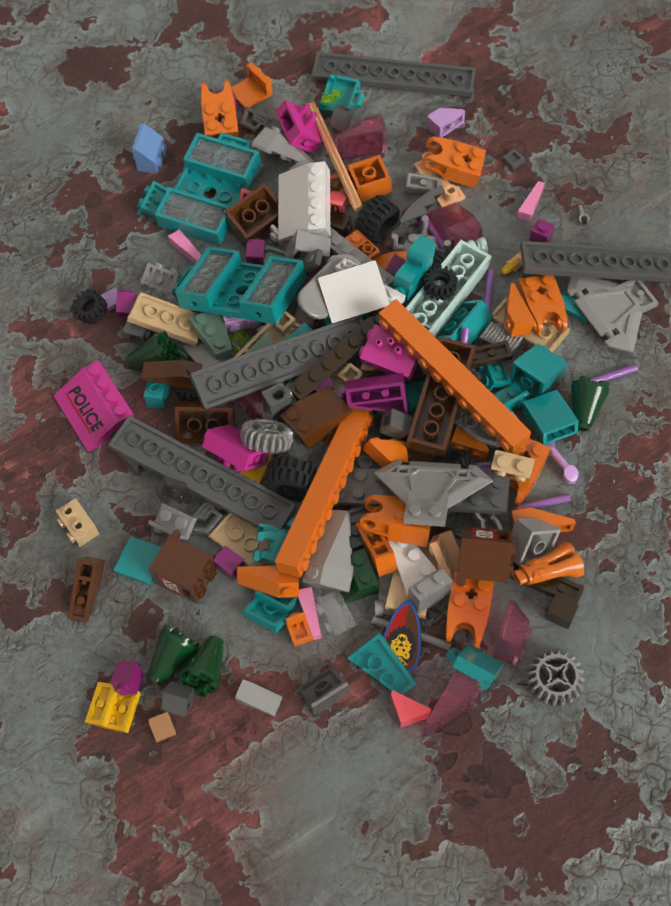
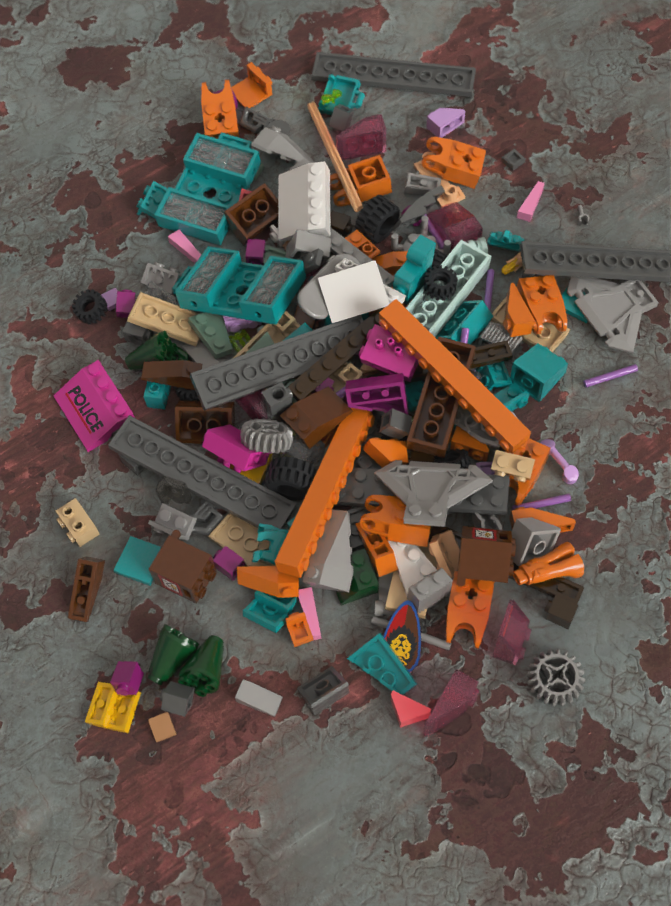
(148, 149): medium blue slope -> none
(299, 126): dark pink piece -> none
(335, 613): clear bracket -> none
(338, 202): coral slope -> none
(395, 264): magenta brick -> none
(475, 664): teal piece -> none
(505, 240): none -> teal plate
(541, 231): magenta brick -> none
(550, 417): teal brick -> none
(588, 400): dark green cone -> none

